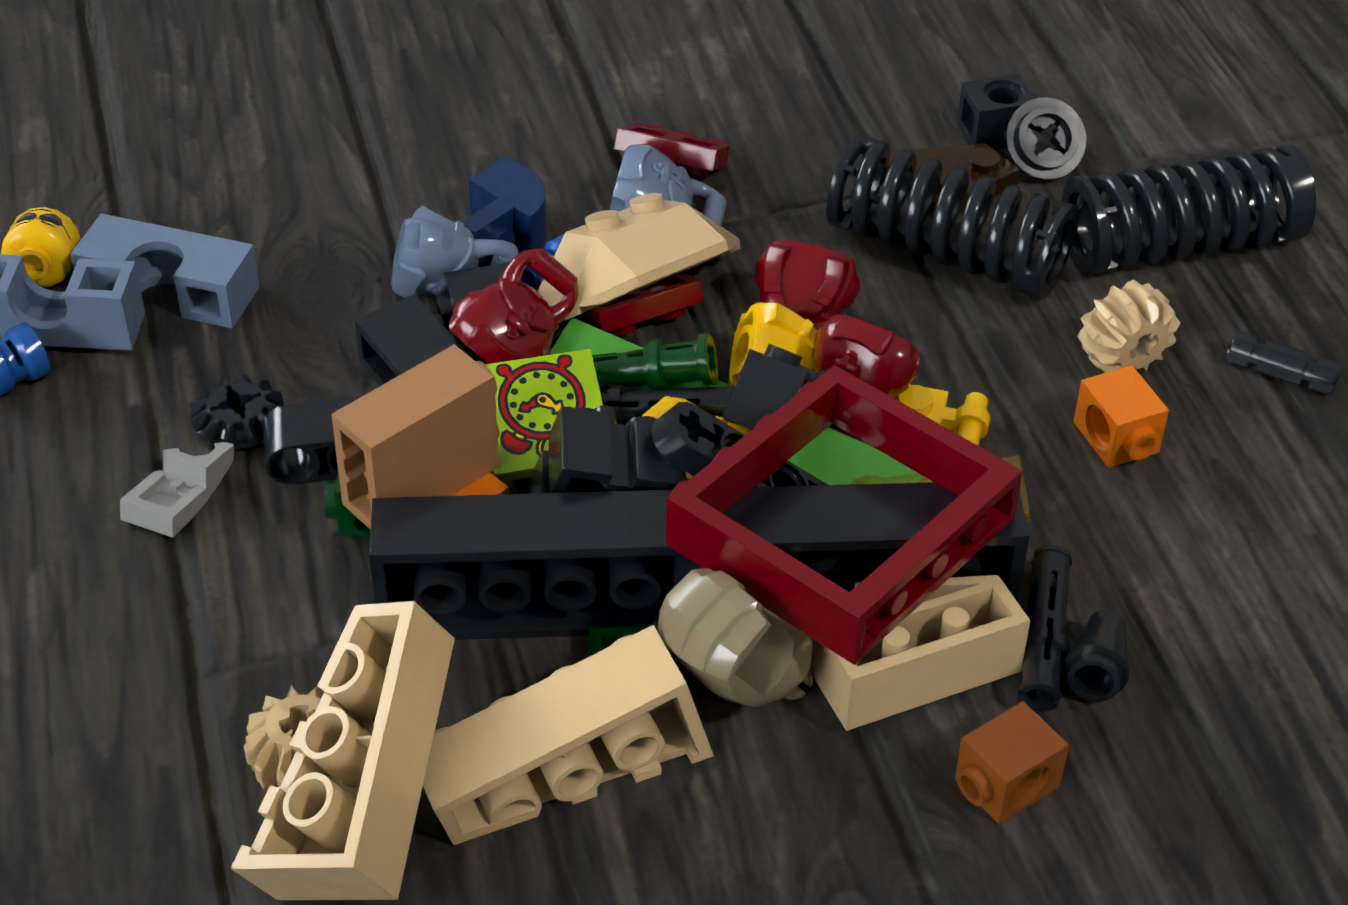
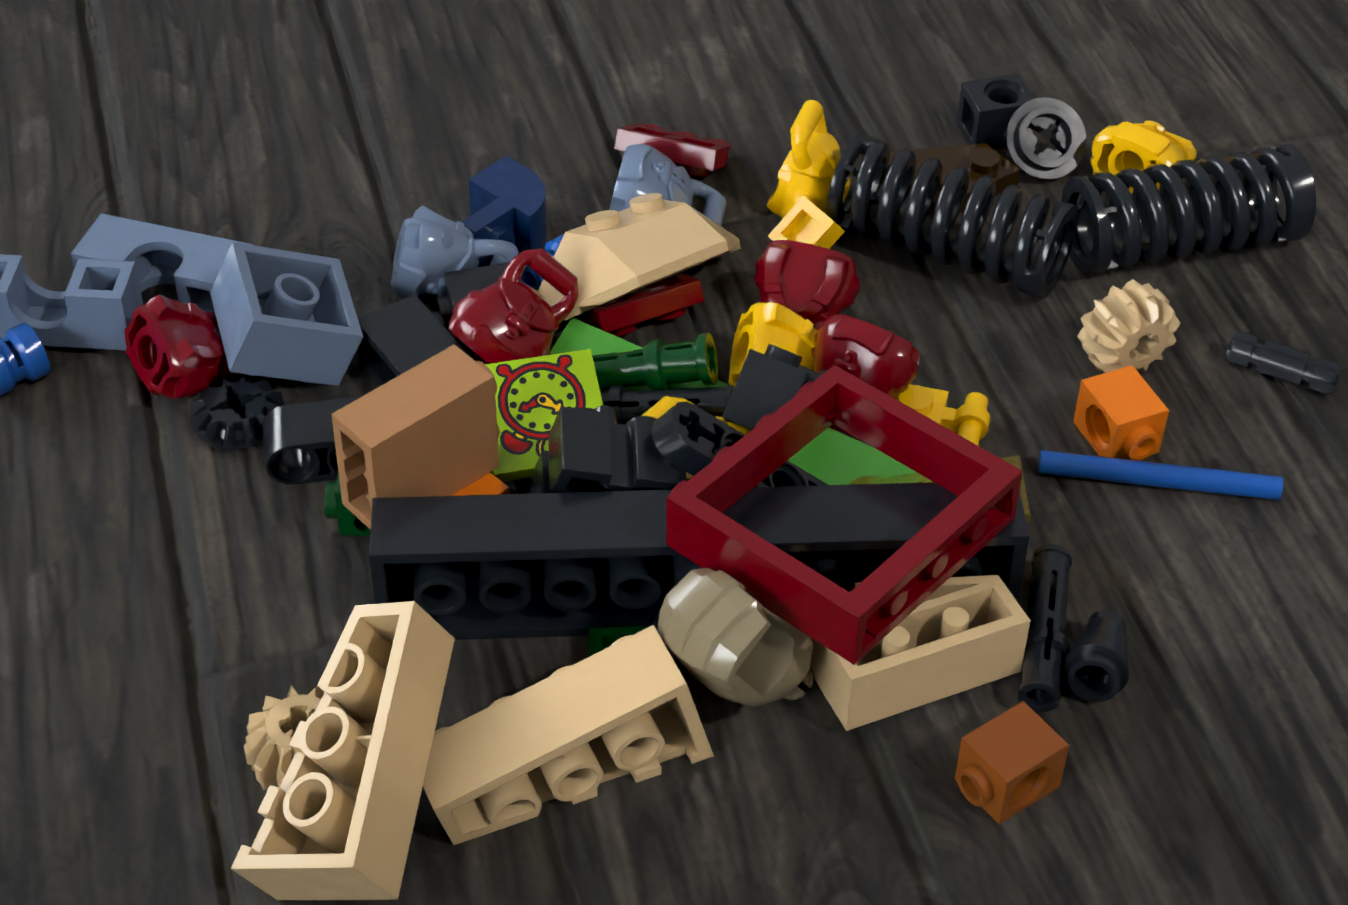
(45, 242): yellow head -> none
(175, 347): none -> dark red piece
(177, 493): light grey slope -> none
(285, 314): none -> sand blue brick
(807, 225): none -> yellow plate
(809, 163): none -> yellow piece
(1138, 147): none -> yellow piece
(1160, 475): none -> blue bar

